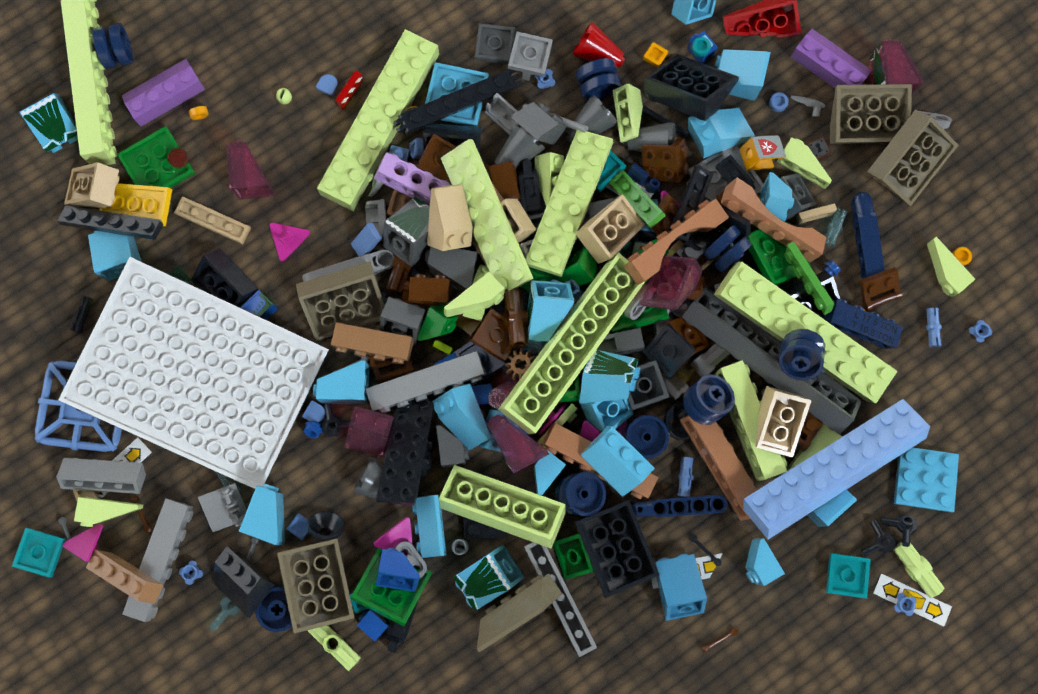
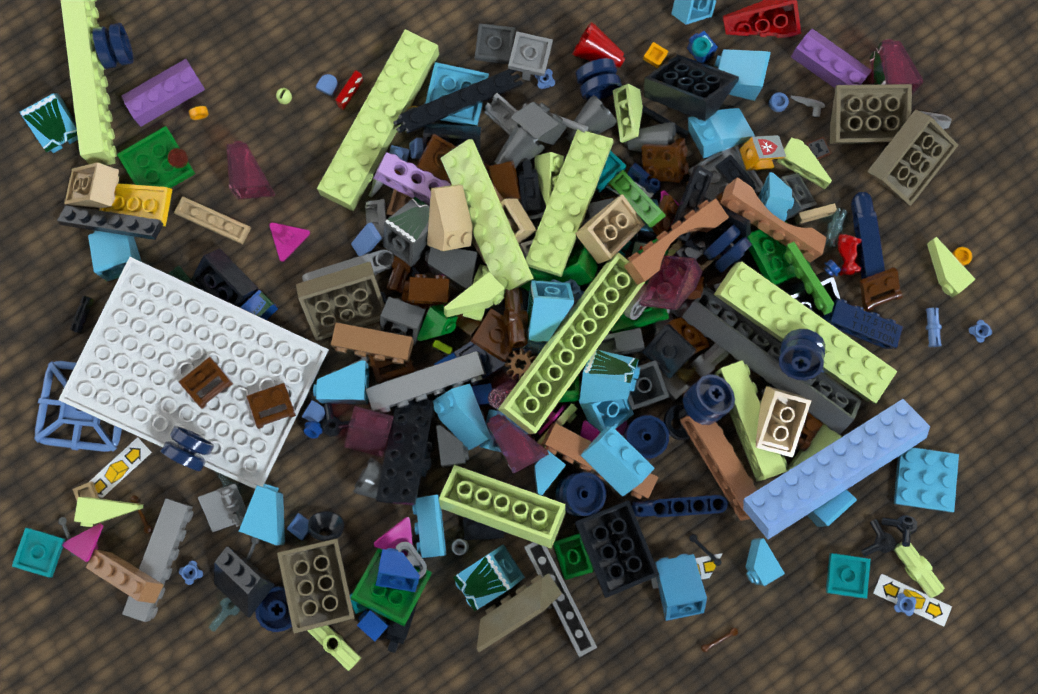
(101, 475): light grey brick -> none
(187, 448): none -> dark blue wheel
(201, 377): none -> reddish brown plate
(268, 399): none -> reddish brown plate
(685, 477): medium blue pin -> none
(848, 251): none -> red animal

